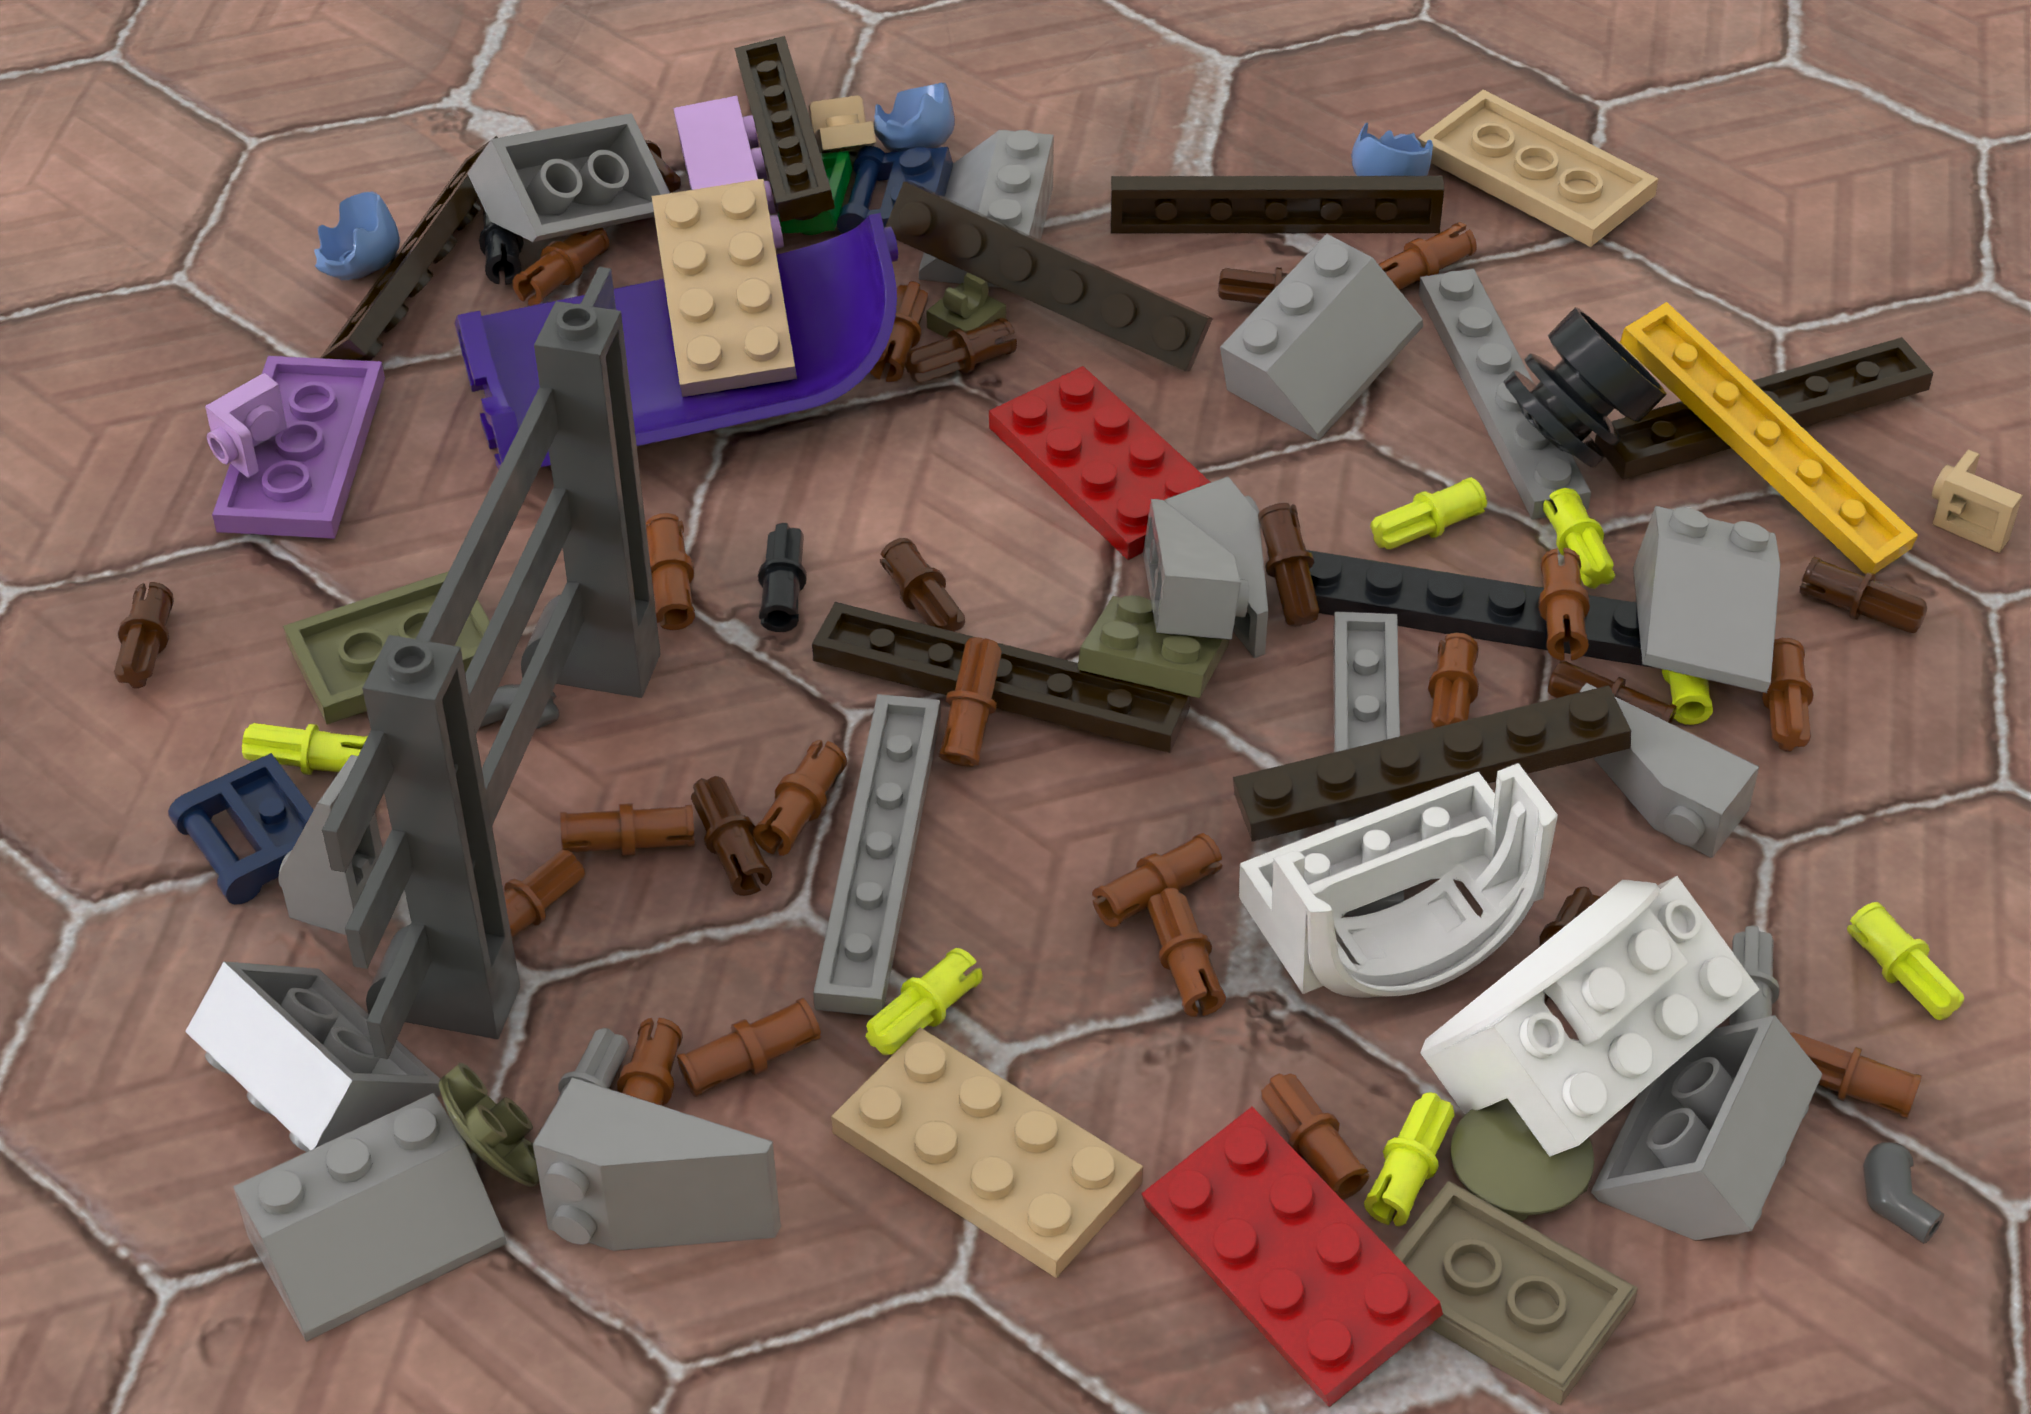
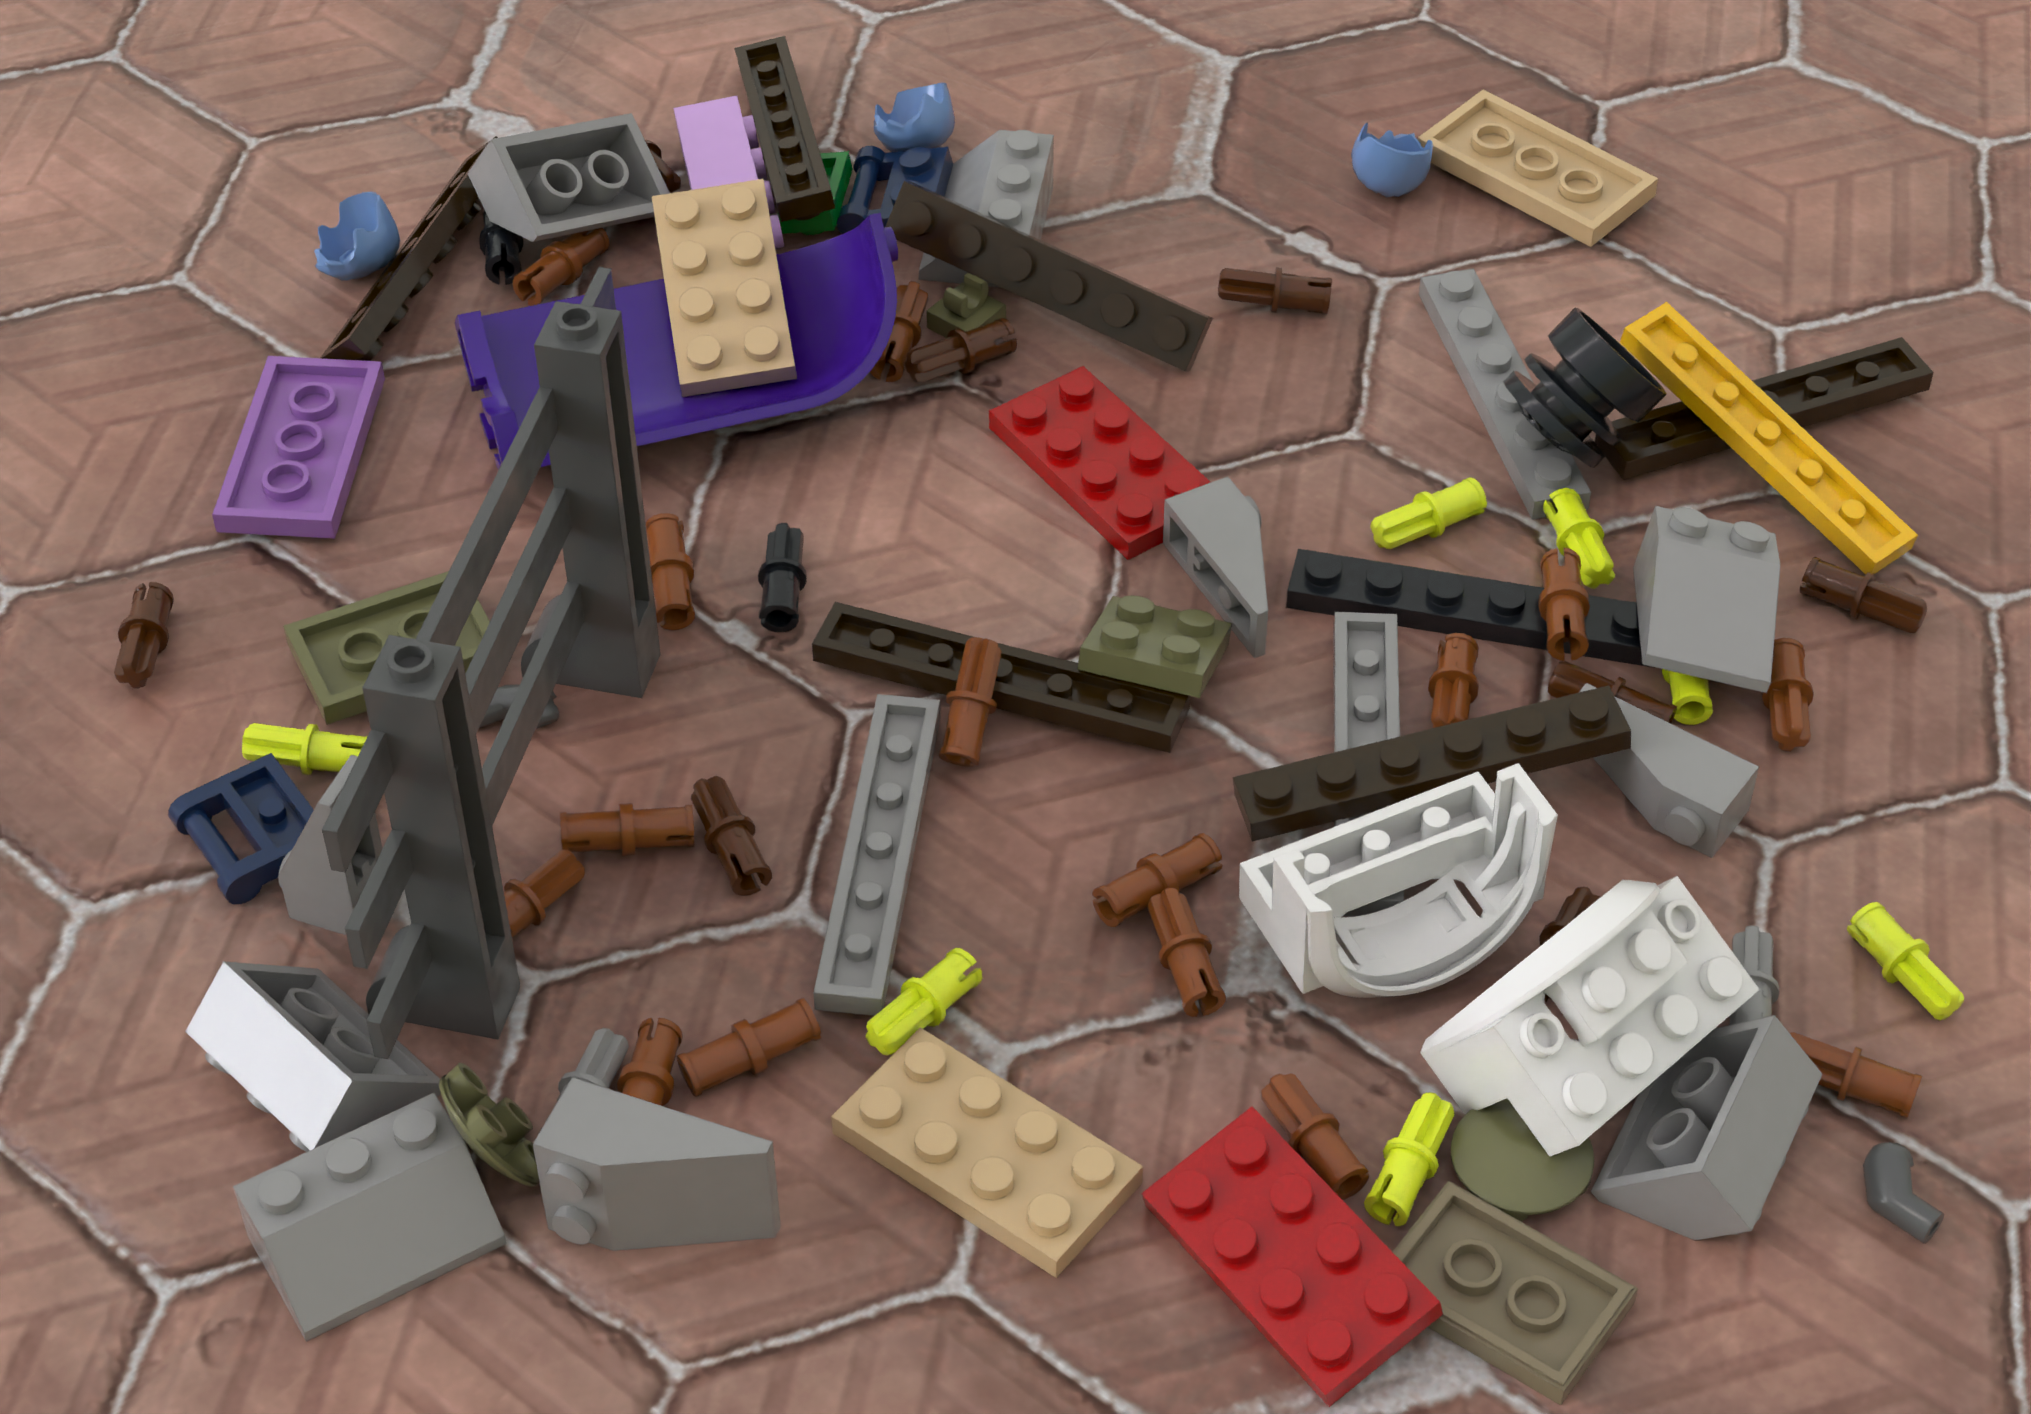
(244, 421): lavender bracket -> none
(800, 797): dark orange pin -> none
(841, 125): tan bracket -> none
(921, 585): reddish brown axle -> none
(1190, 577): light grey slope -> none
(1276, 204): dark brown plate -> none
(1289, 563): reddish brown axle -> none
(1319, 338): light grey slope -> none
(1429, 256): dark orange pin -> none
(1974, 505): tan bracket -> none

